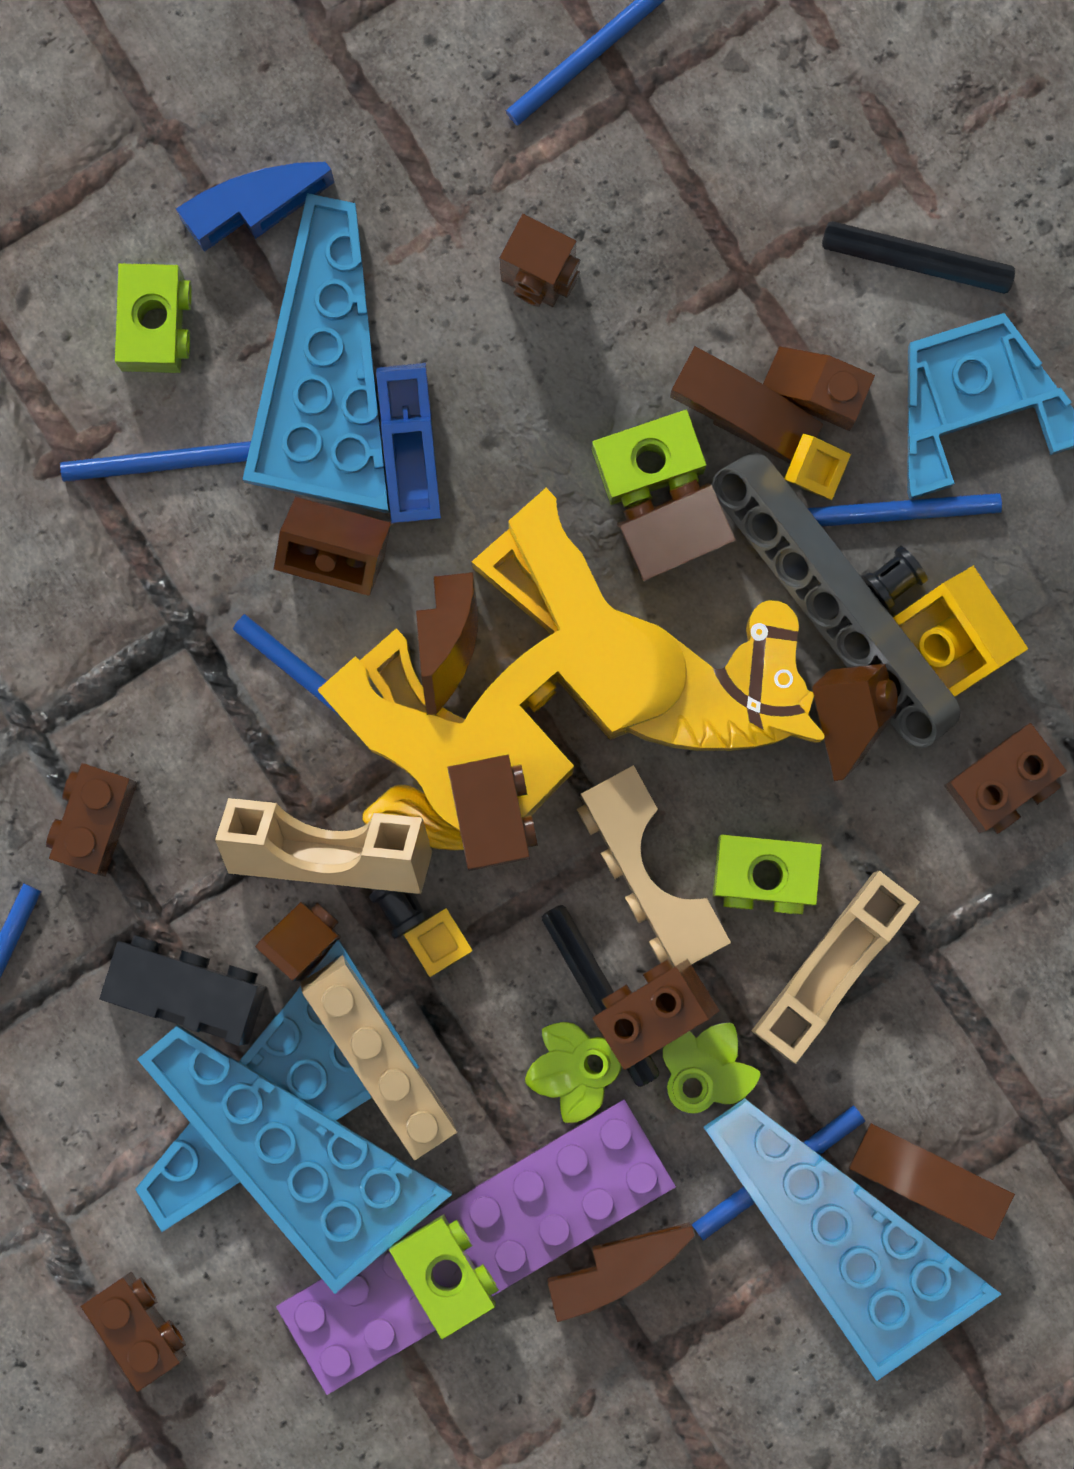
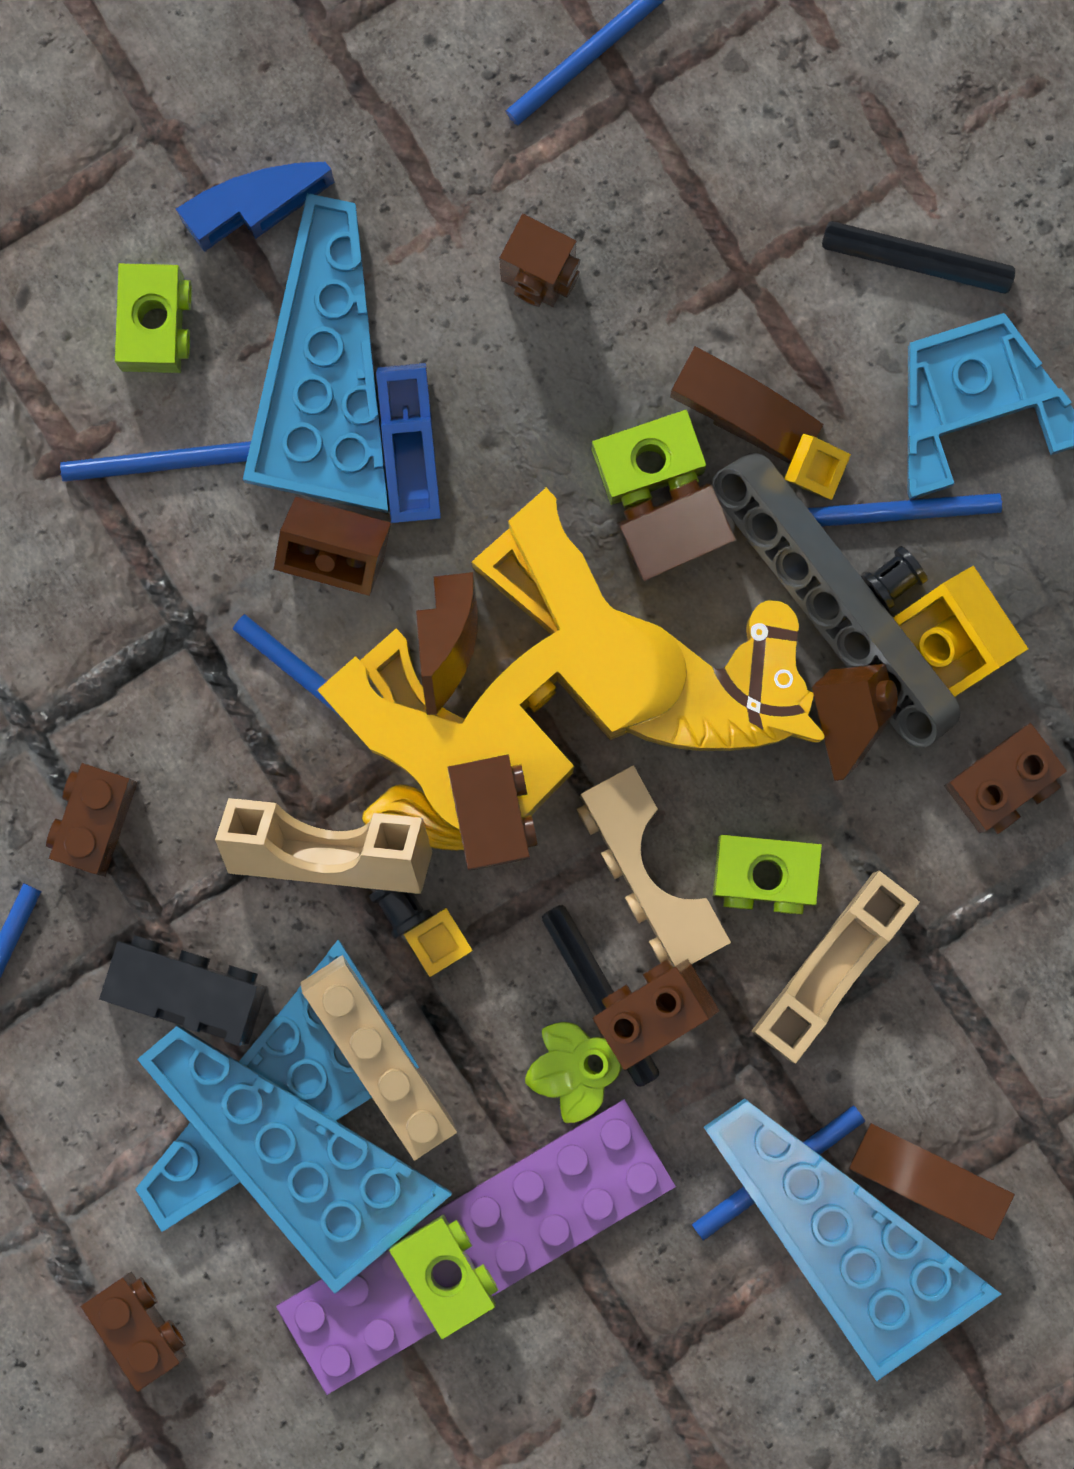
(300, 940): reddish brown slope -> none
(618, 1270): reddish brown slope -> none
(713, 1063): lime plate -> none
(820, 385): reddish brown slope -> none

